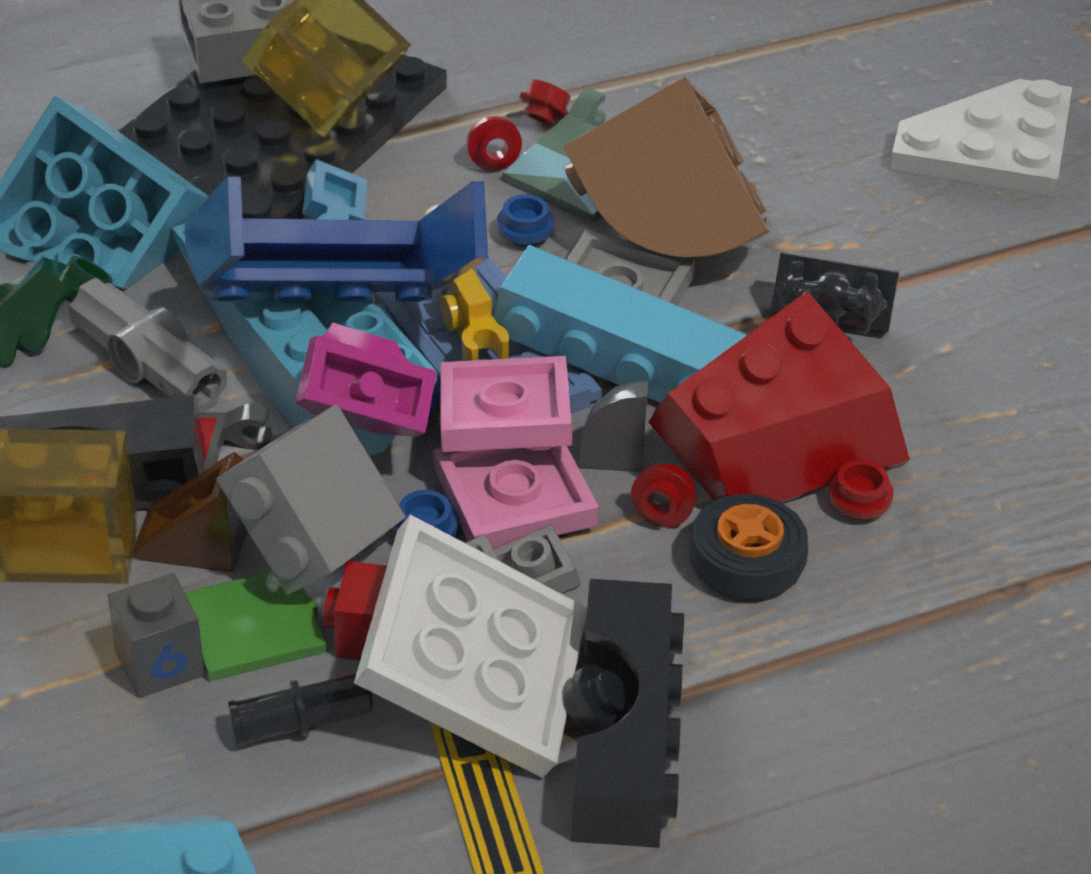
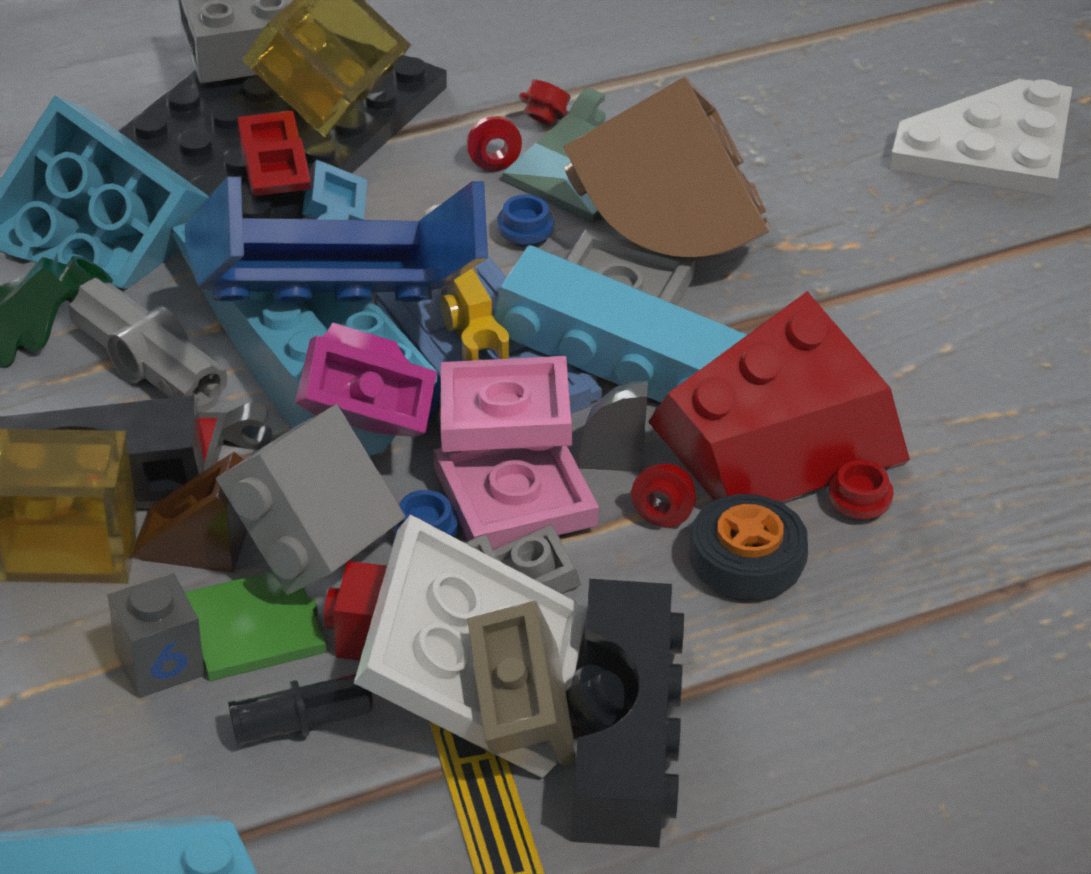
(273, 153): none -> red slope
(520, 681): none -> dark tan panel
(844, 290): black piece -> none

